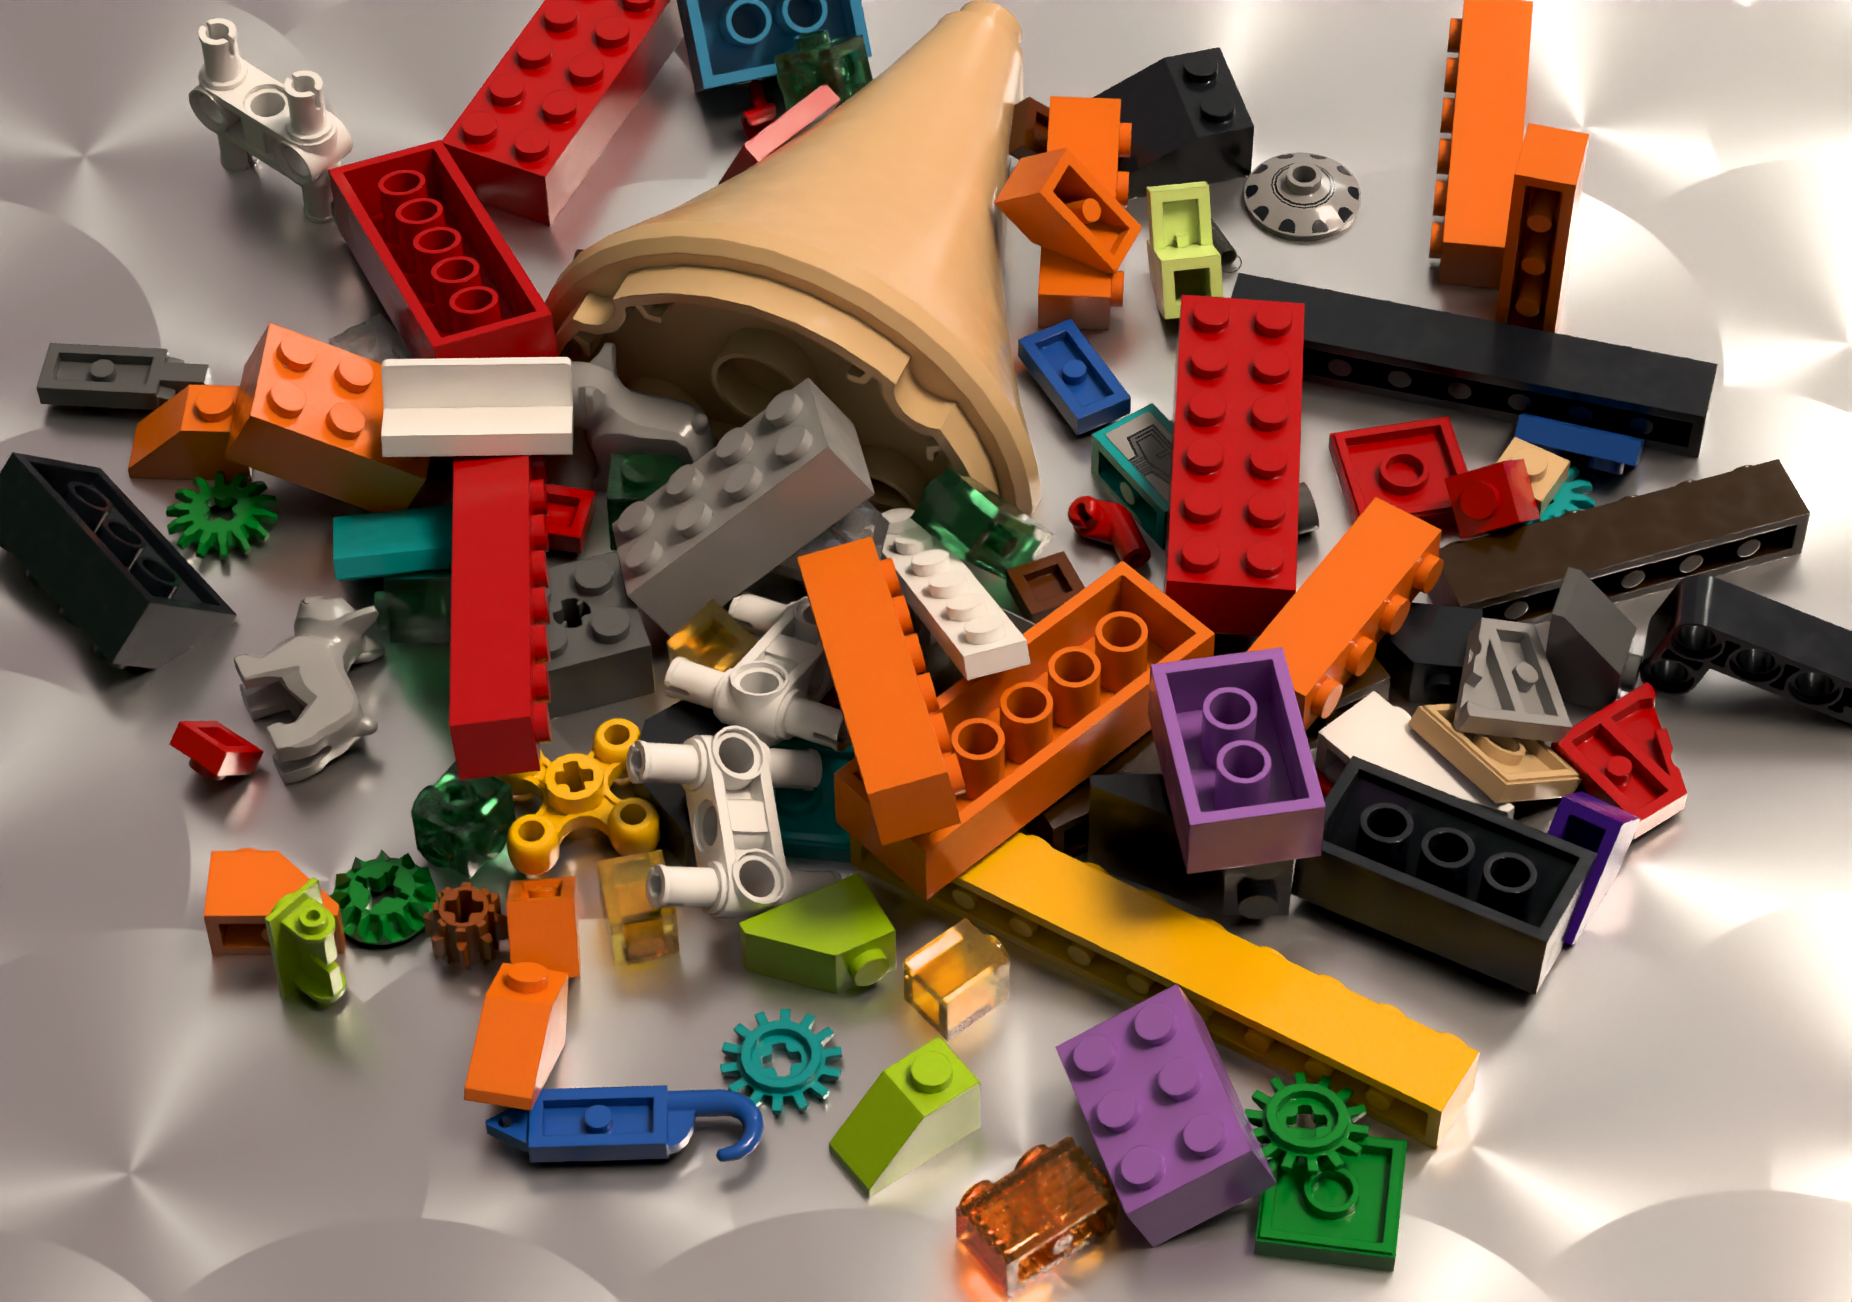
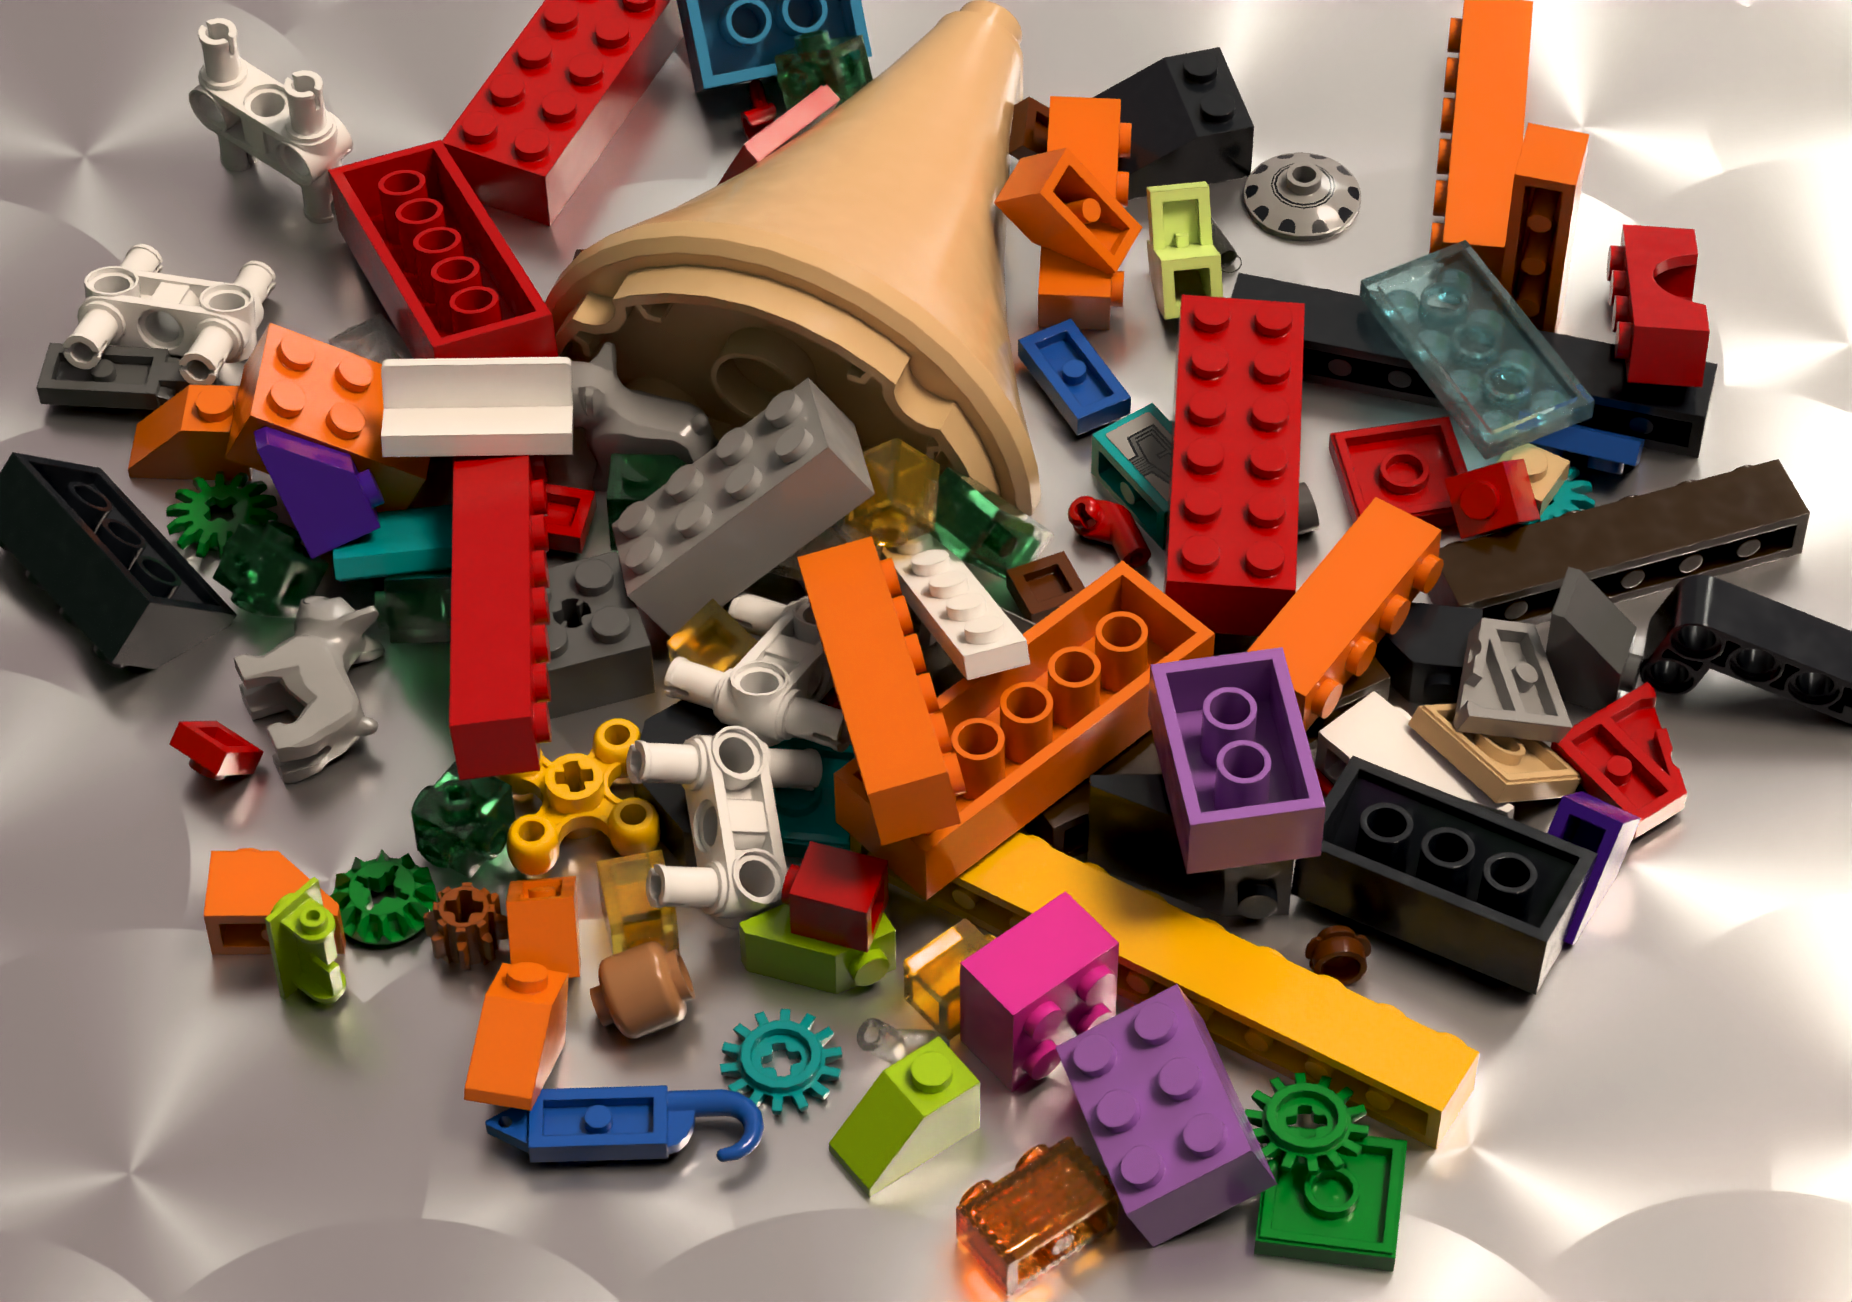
(186, 315): none -> white piece
(269, 569): none -> clear green brick
(320, 490): none -> dark purple slope
(642, 990): none -> medium nougat head
(836, 896): none -> red brick
(893, 1043): none -> clear arm
(903, 497): none -> clear yellow brick
(1037, 990): none -> dark pink brick
(1339, 954): none -> reddish brown plate
(1476, 349): none -> clear light blue plate
(1653, 309): none -> red arch

